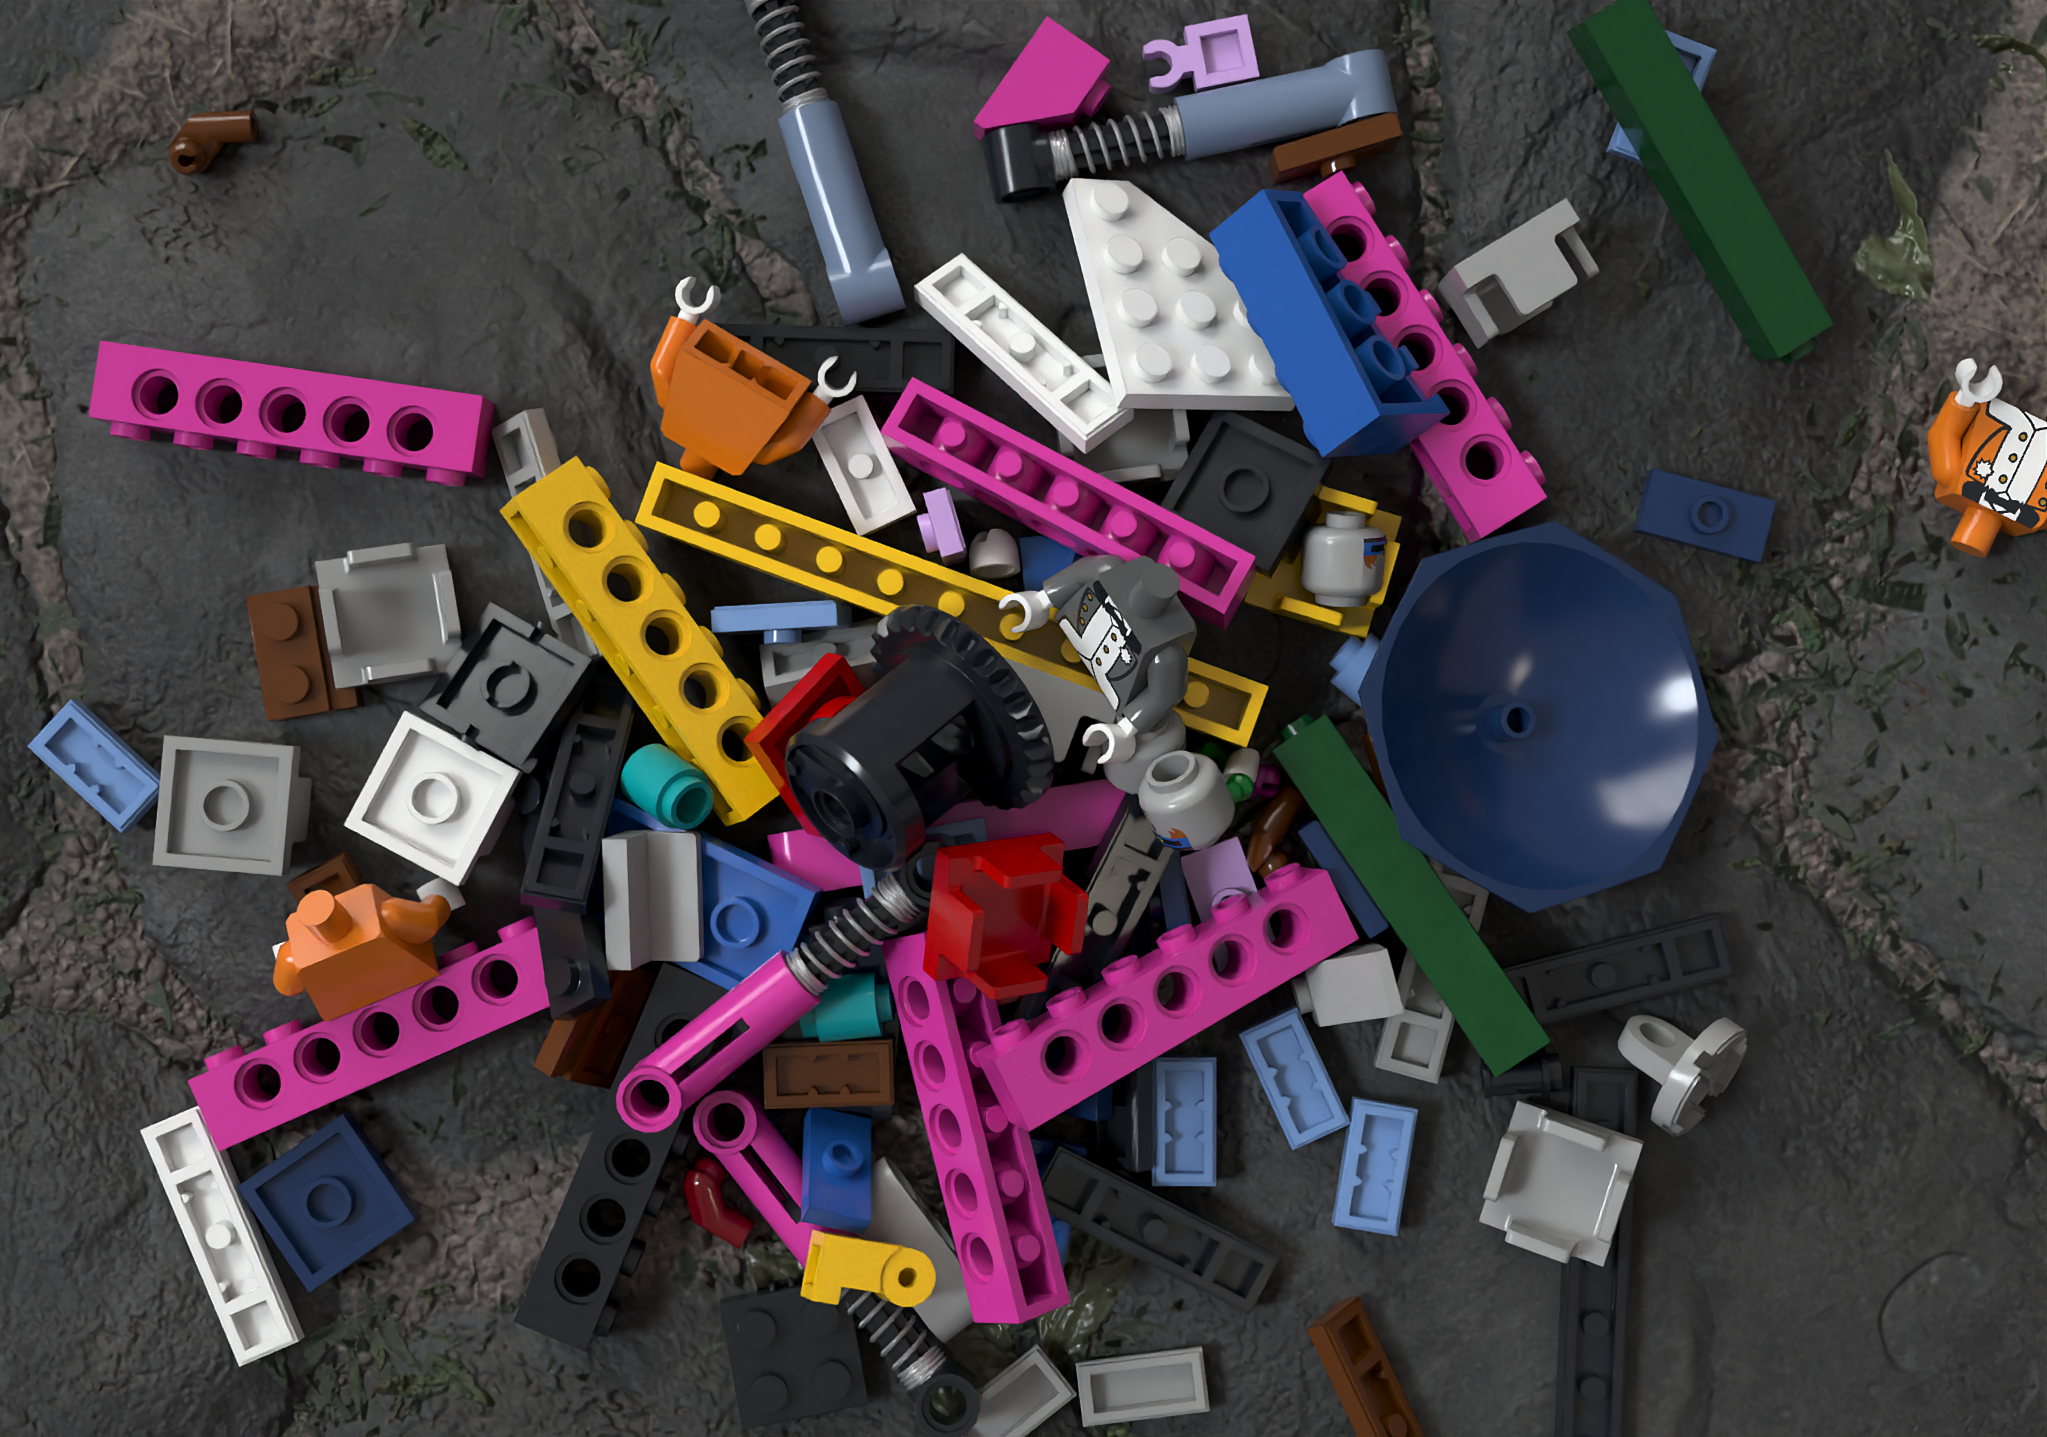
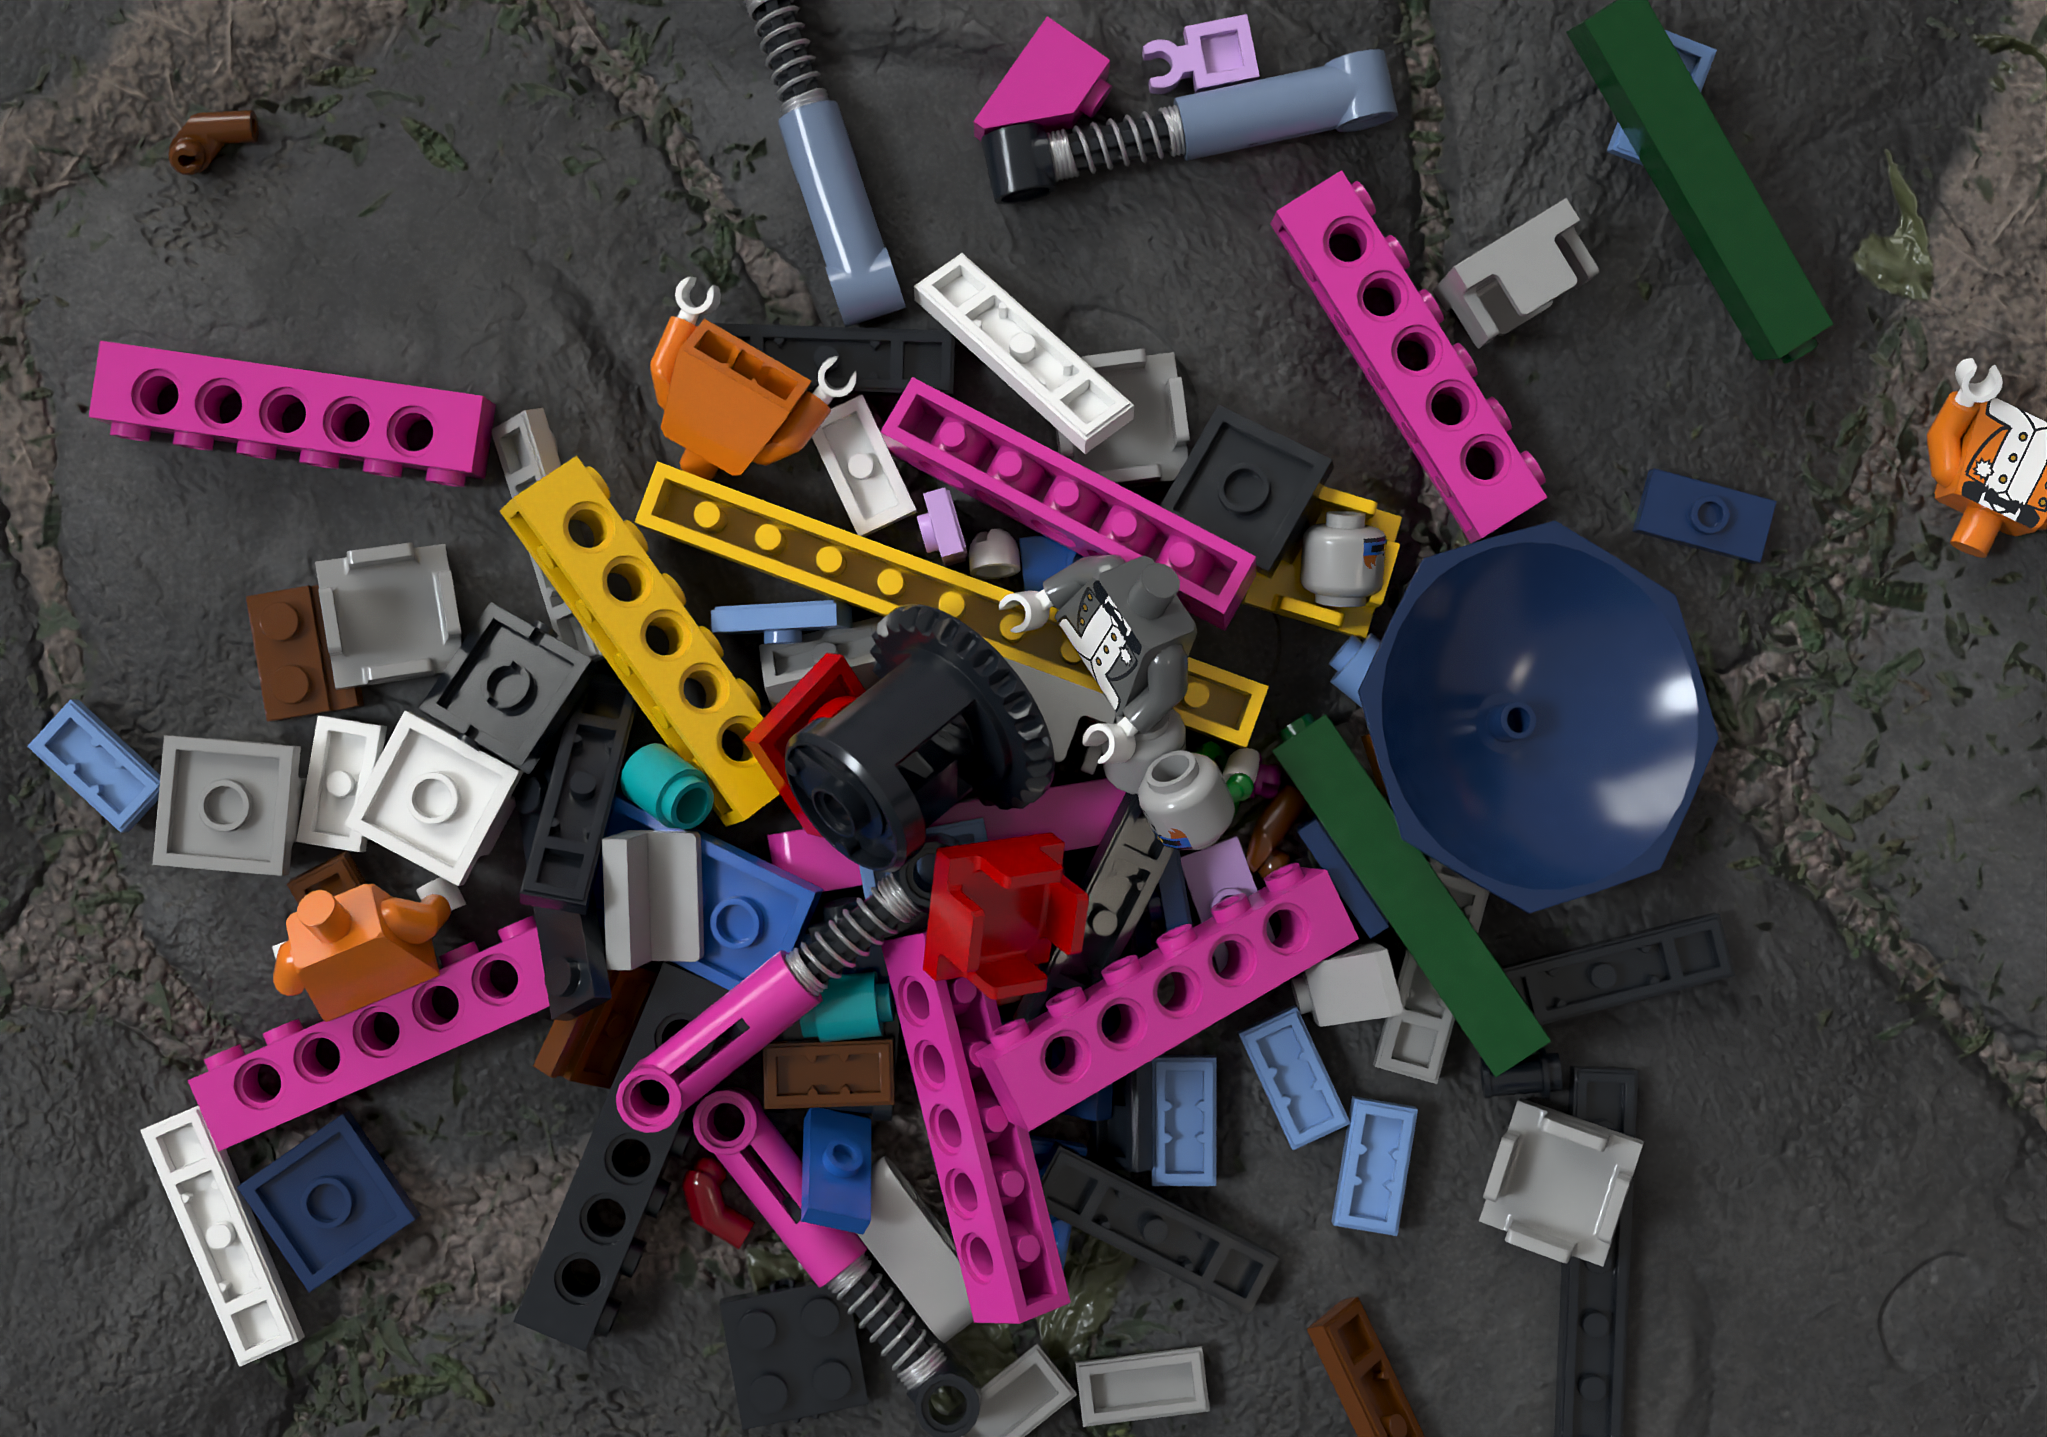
(338, 770): none -> white plate
(885, 1268): yellow leg -> none
(1165, 308): white wing -> none
(1321, 330): blue wedge -> none
(1334, 149): reddish brown plate -> none
(1683, 1065): light grey tile -> none

